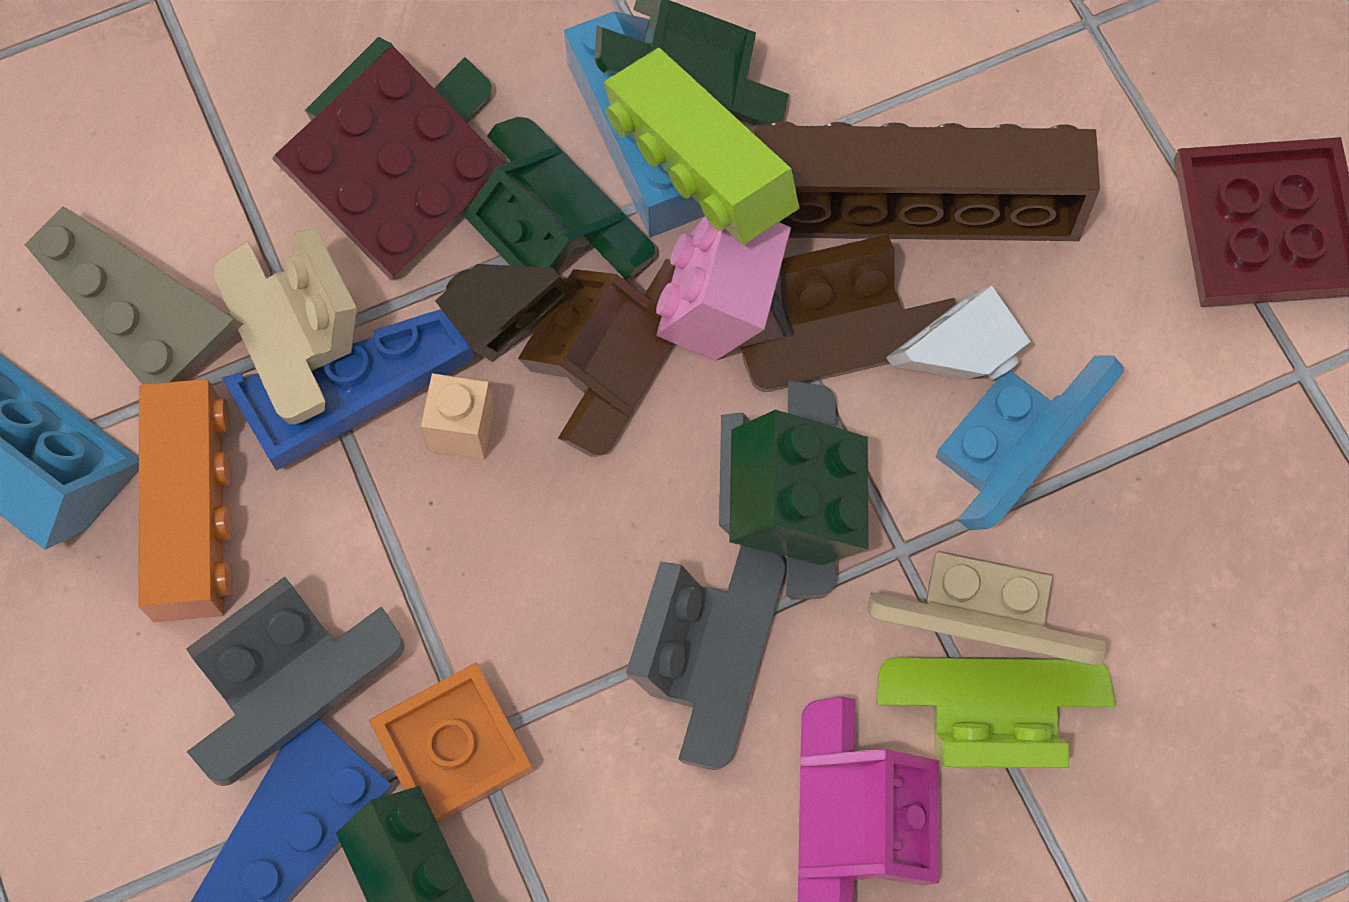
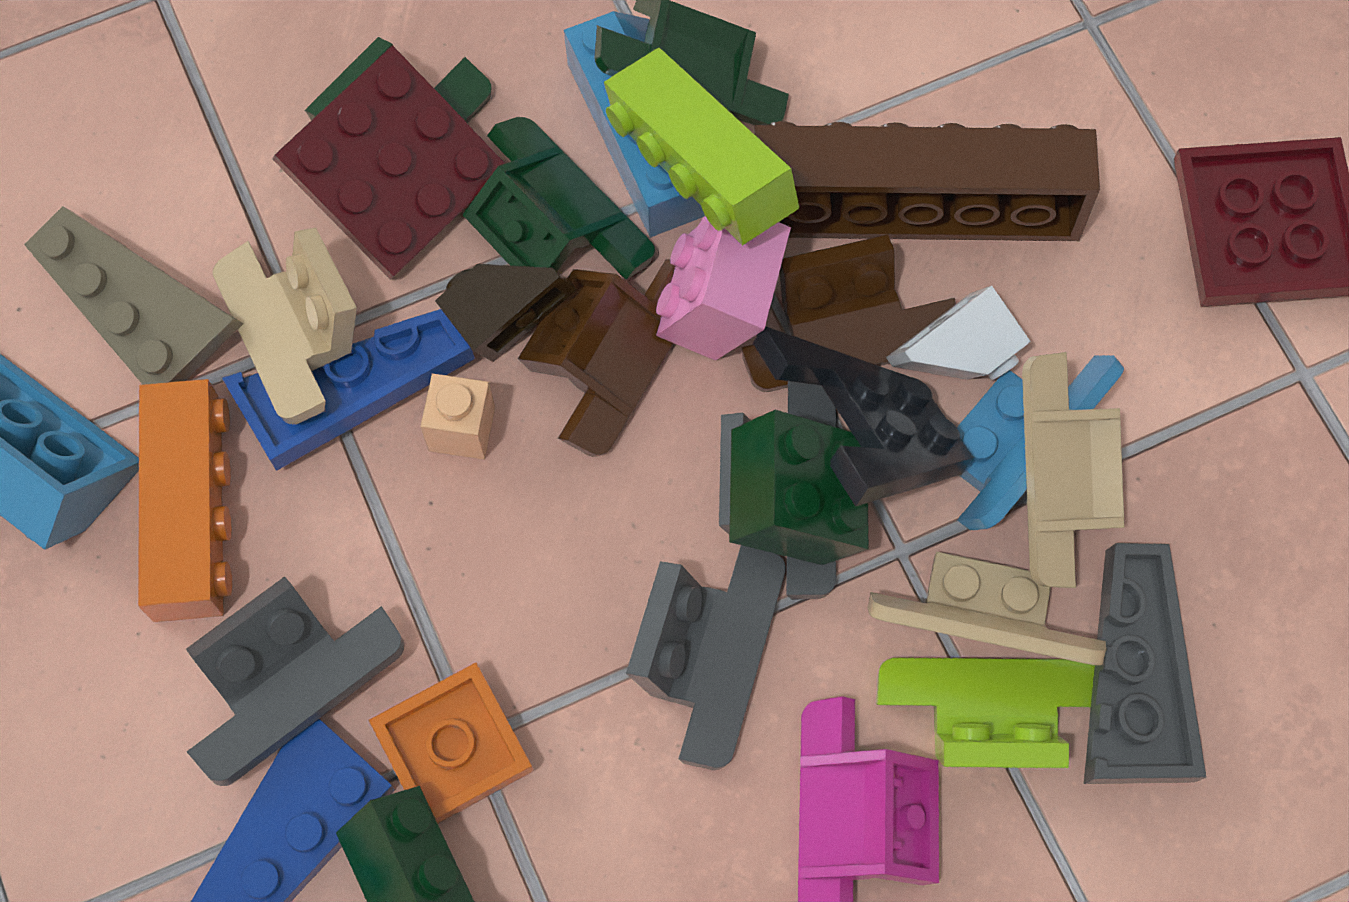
(890, 414): none -> black wing
(1069, 470): none -> tan plate
(1143, 692): none -> dark grey wing

